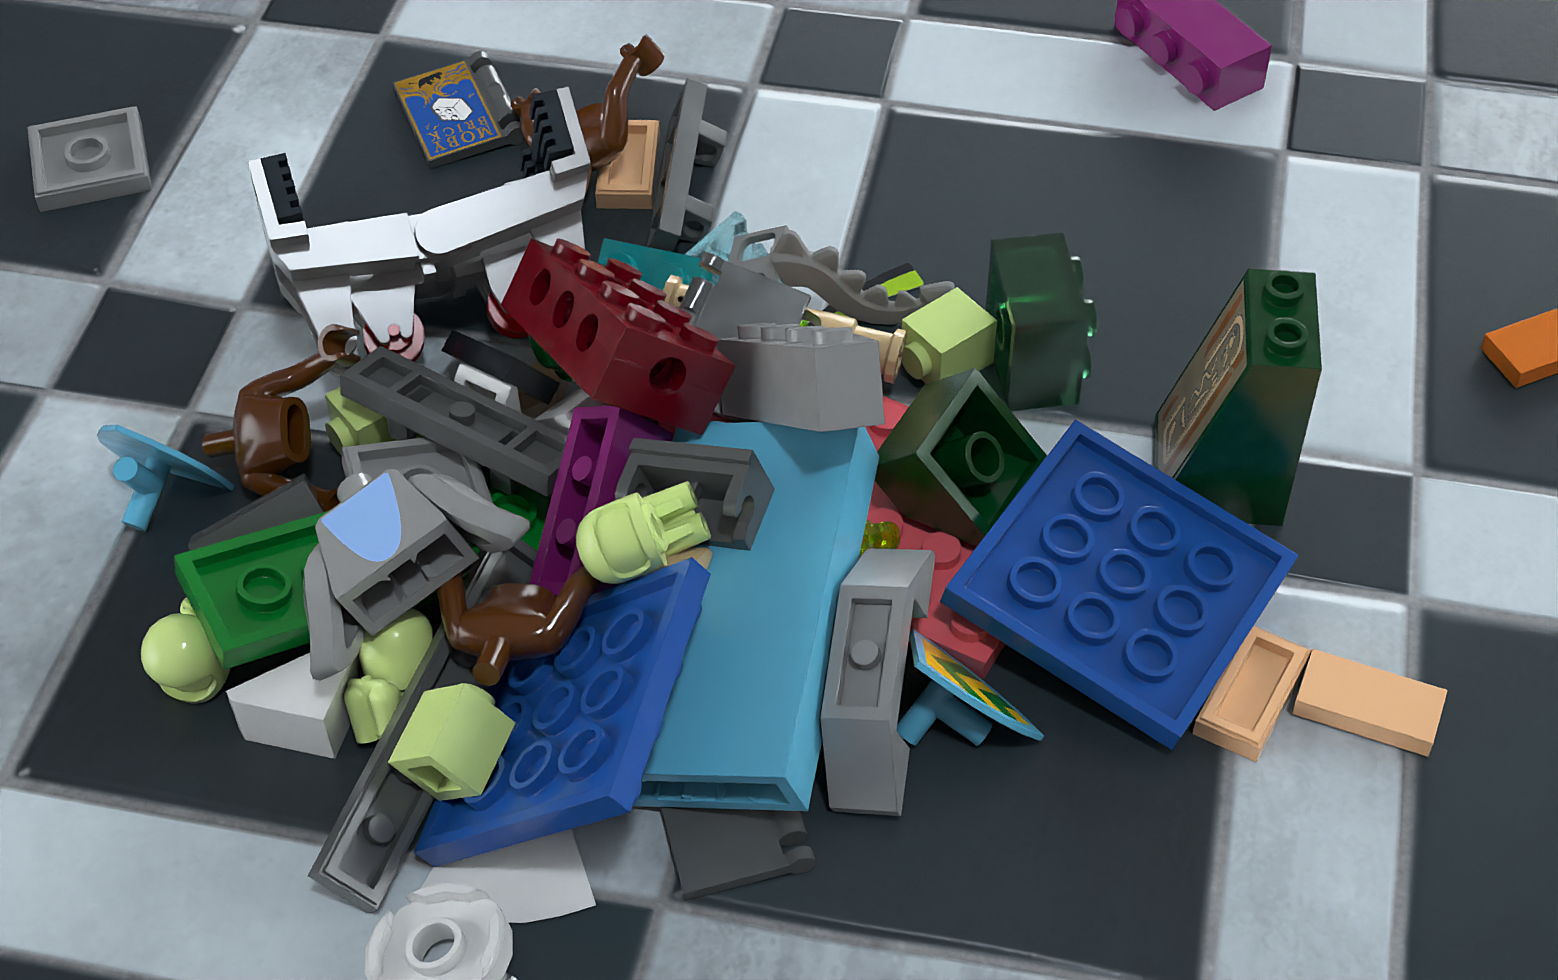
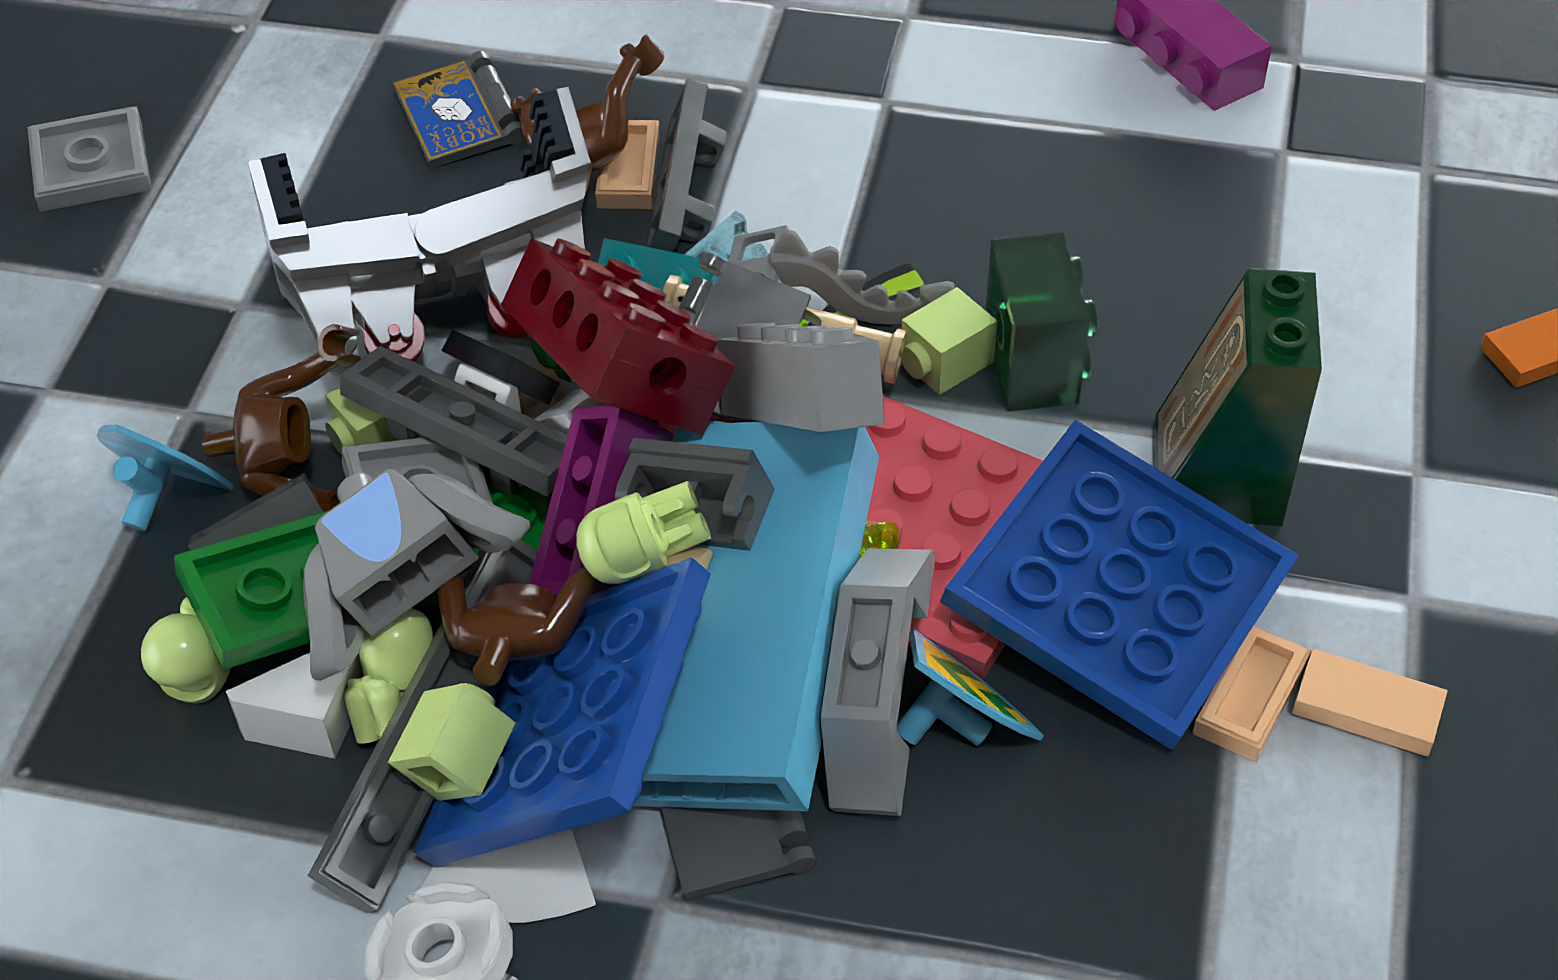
(957, 457): dark green slope -> none

